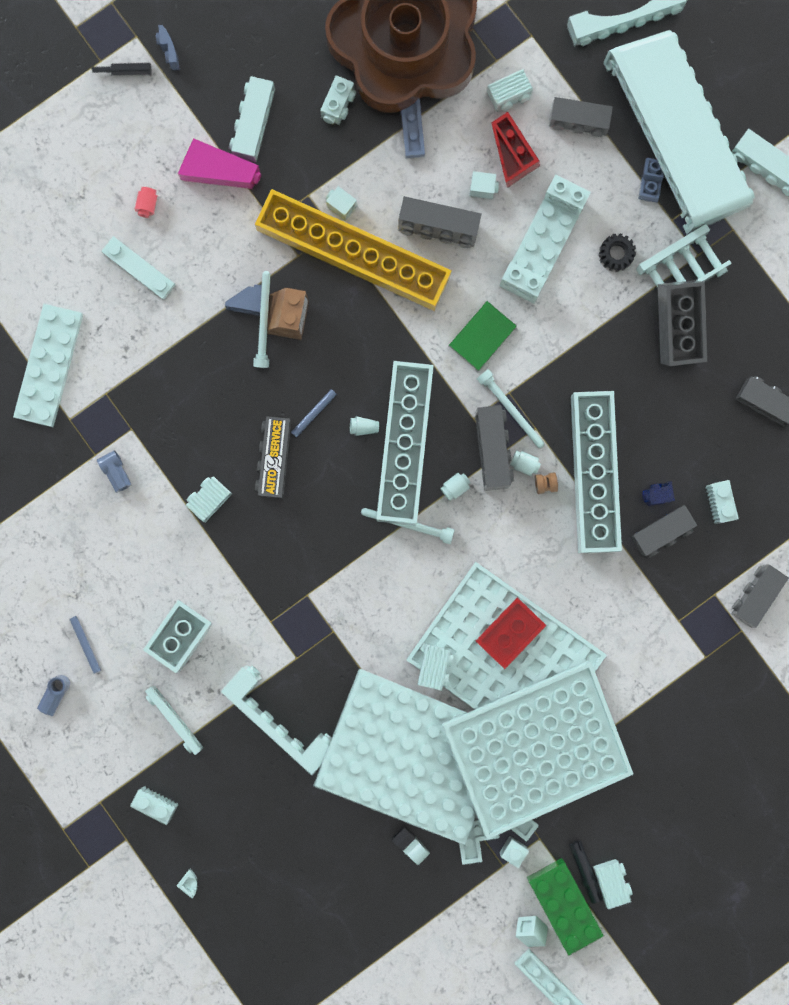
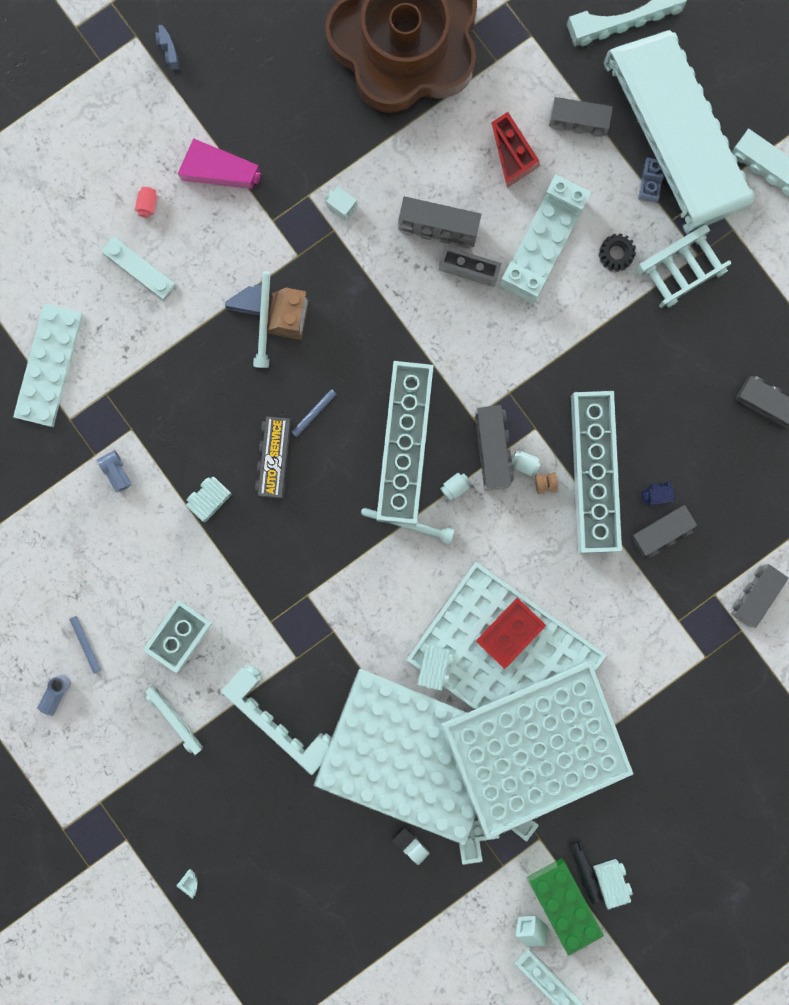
(125, 69): black axle -> none
(154, 805): light aqua brick -> none
(253, 118): light aqua brick -> none
(337, 100): light aqua brick -> none
(353, 250): yellow brick -> none
(363, 426): light aqua cone -> none
(413, 131): sand blue plate -> none
(469, 266): none -> dark grey brick
(482, 336): green tile -> none
(483, 185): light aqua brick -> none
(487, 379): light aqua piece -> none
(510, 91): light aqua brick -> none
(514, 852): light aqua brick -> none
(682, 322): dark grey brick -> none
(722, 502): light aqua brick -> none

